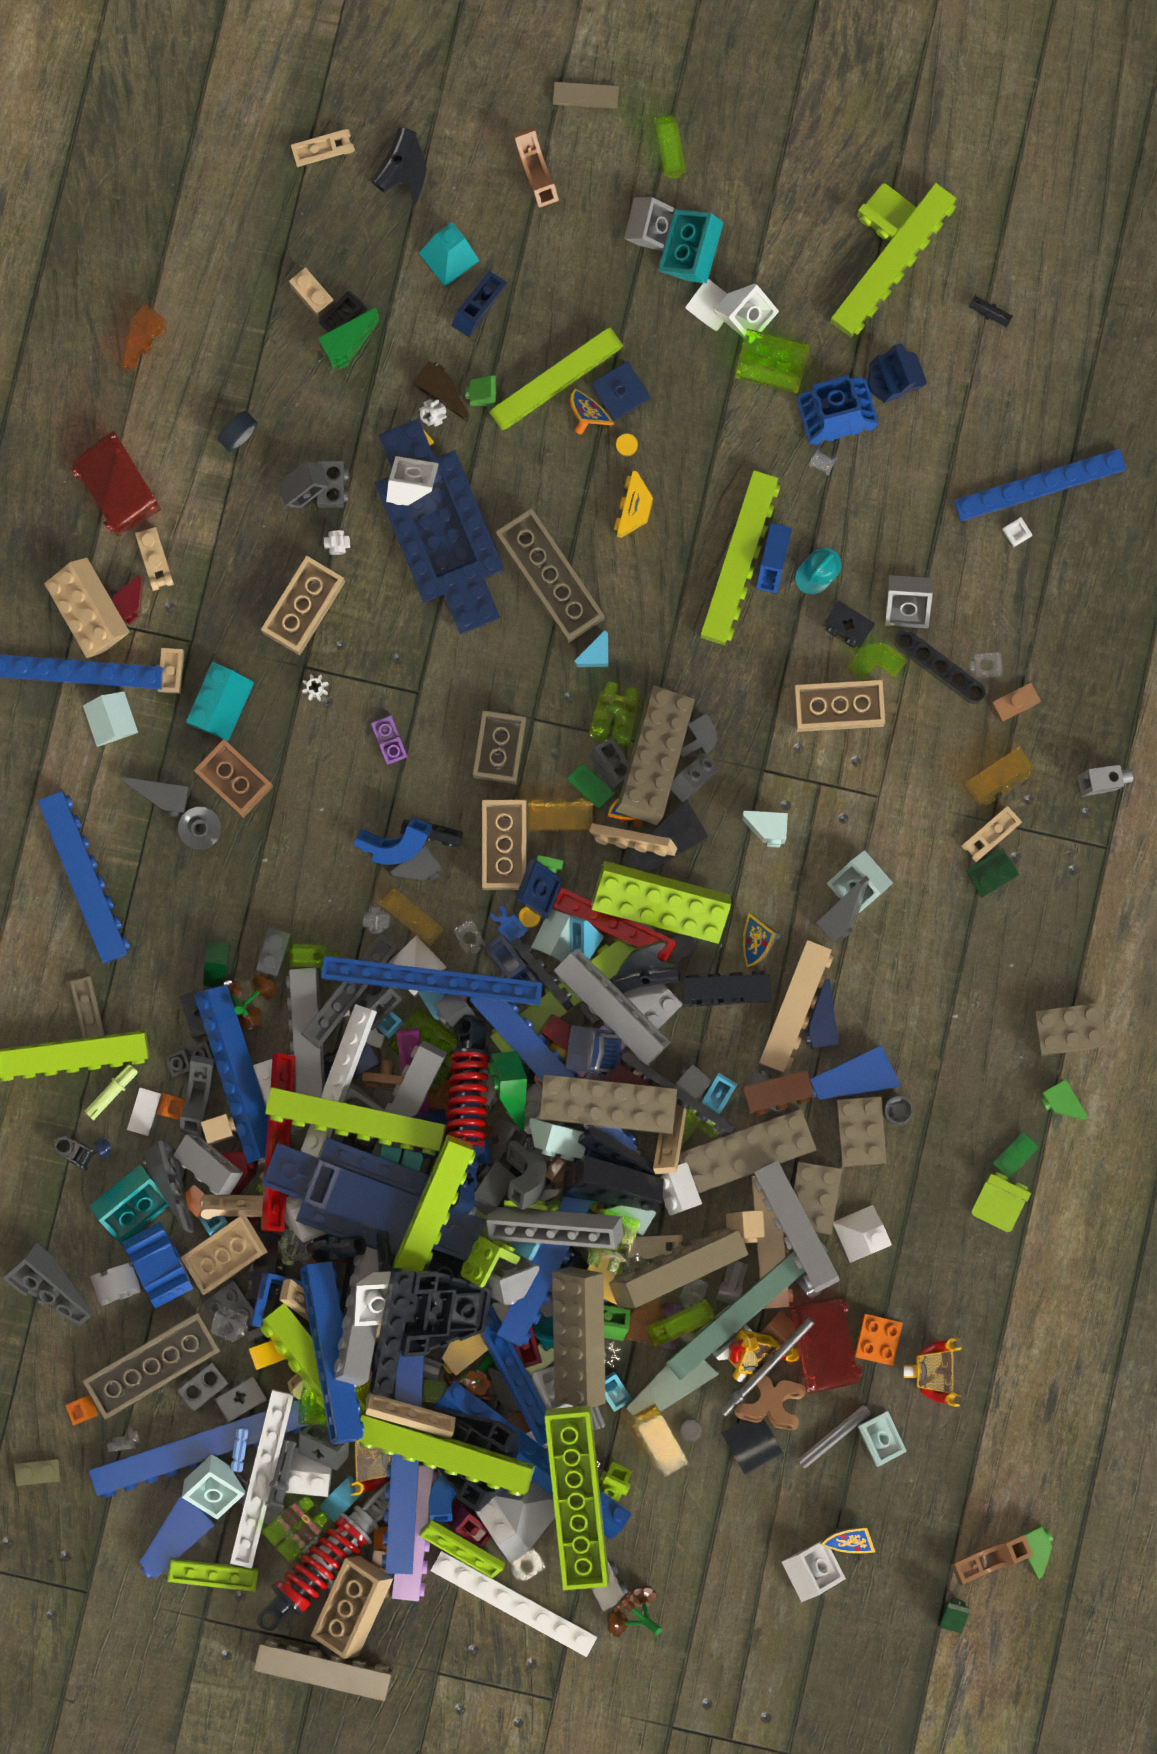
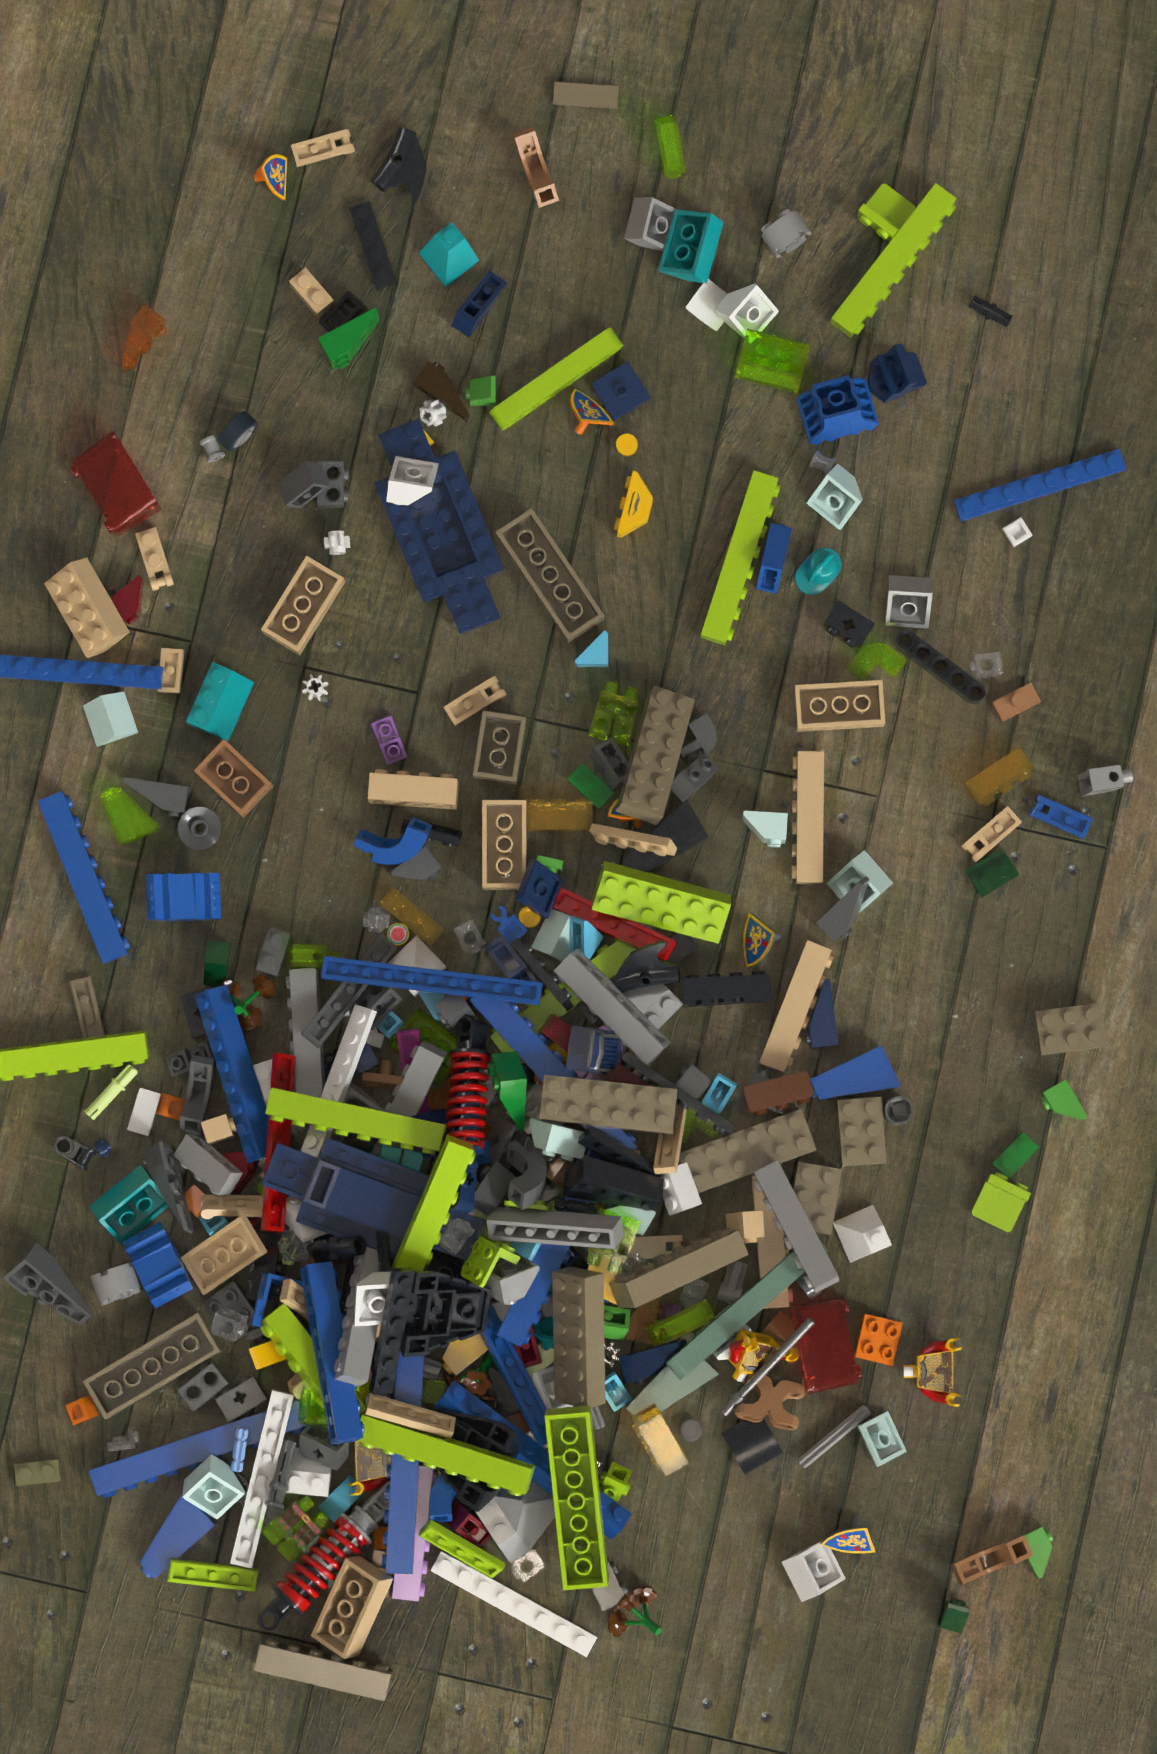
(126, 816): none -> clear neon green slope
(183, 897): none -> blue slope
(212, 448): none -> light grey bush
(274, 173): none -> shield
(373, 245): none -> black plate
(398, 934): none -> tile
(413, 791): none -> tan brick
(455, 1235): none -> clear bracket
(474, 701): none -> tan plate
(575, 1206): none -> black axle
(648, 1362): none -> dark blue slope
(785, 233): none -> light grey brick
(809, 817): none -> tan brick
(836, 497): none -> light aqua slope
(1061, 817): none -> blue plate

